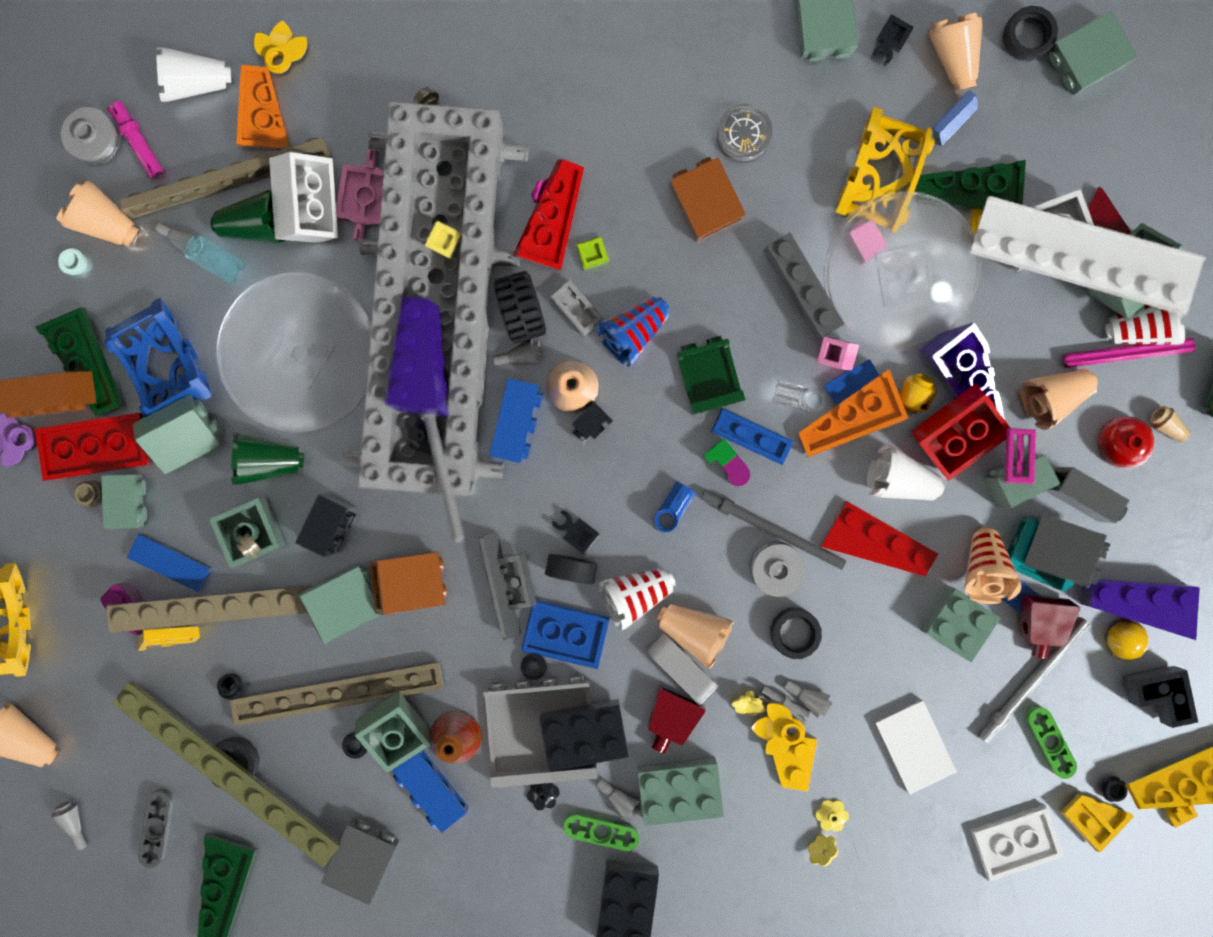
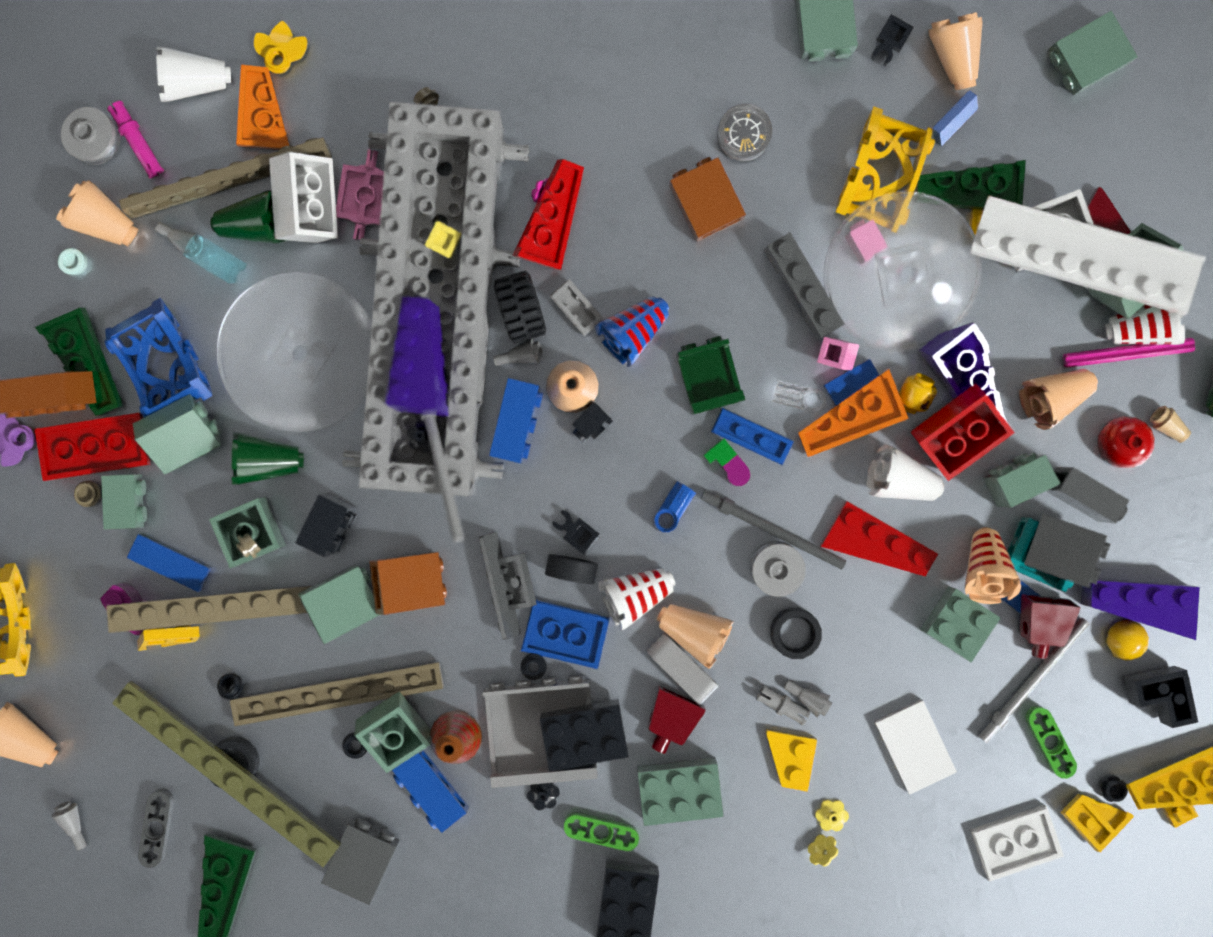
(592, 253): lime tile -> none
(622, 803): light grey cone -> none
(748, 704): light yellow plant -> none
(774, 729): yellow plate -> none
(1029, 480): dark pink tile -> none
(1040, 15): black tyre -> none

